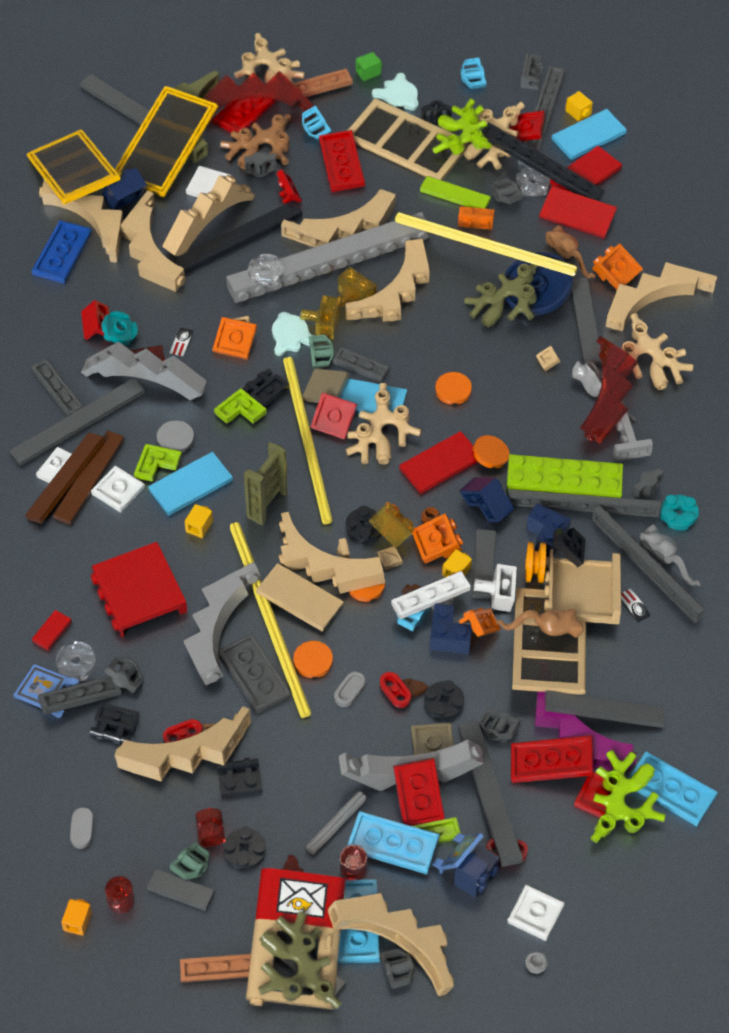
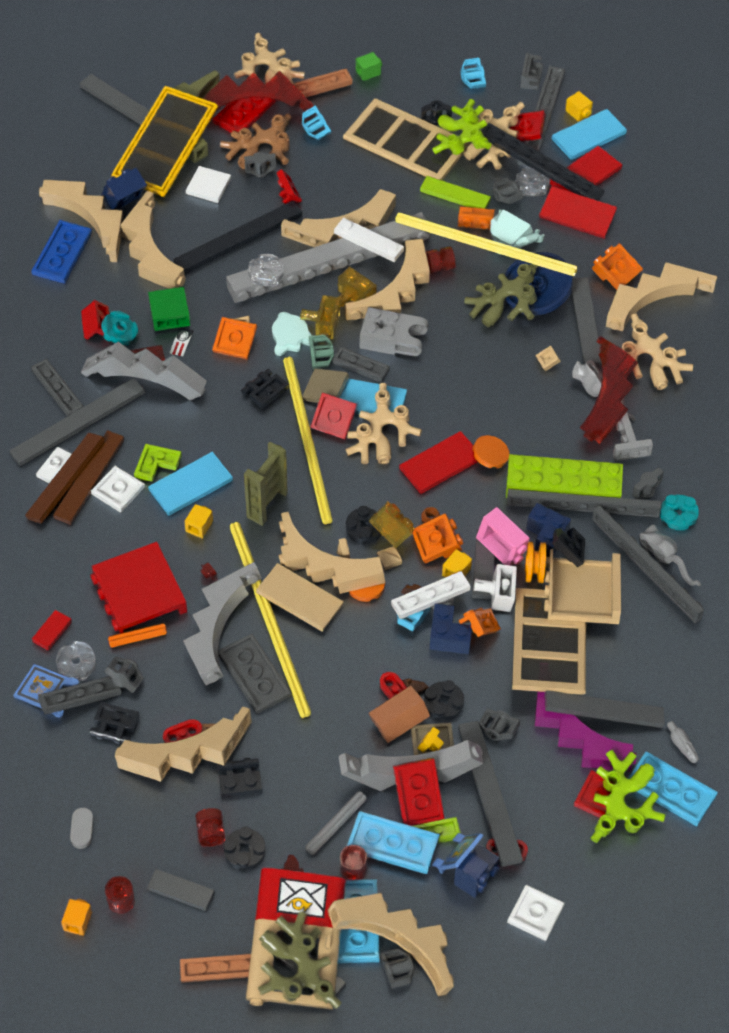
(73, 166): clear smoke door -> none
(137, 635): none -> orange axle
(169, 308): none -> green brick
(175, 436): light grey tile -> none
(191, 862): sand green piece -> none
(206, 207): tan arch -> none
(208, 571): none -> clear red plate
(240, 403): lime plate -> none
(313, 659): orange tile -> none
(341, 161): red tile -> none
(349, 689): light grey tile -> none
(368, 239): none -> white plate
(392, 332): none -> light grey brick
(398, 93): light aqua tile -> none
(399, 714): none -> nougat piece
(431, 741): none -> yellow tile
(441, 259): none -> clear red wheel
(453, 388): orange tile -> none
(489, 496): dark blue brick -> none
(503, 537): none -> bright pink window
(513, 231): none -> light aqua torso
(536, 962): light grey plate -> none
(550, 622): medium nougat animal -> none
(552, 759): red tile -> none
(566, 247): medium nougat animal -> none
(635, 605): sticker -> none
(682, 741): none -> light grey piece

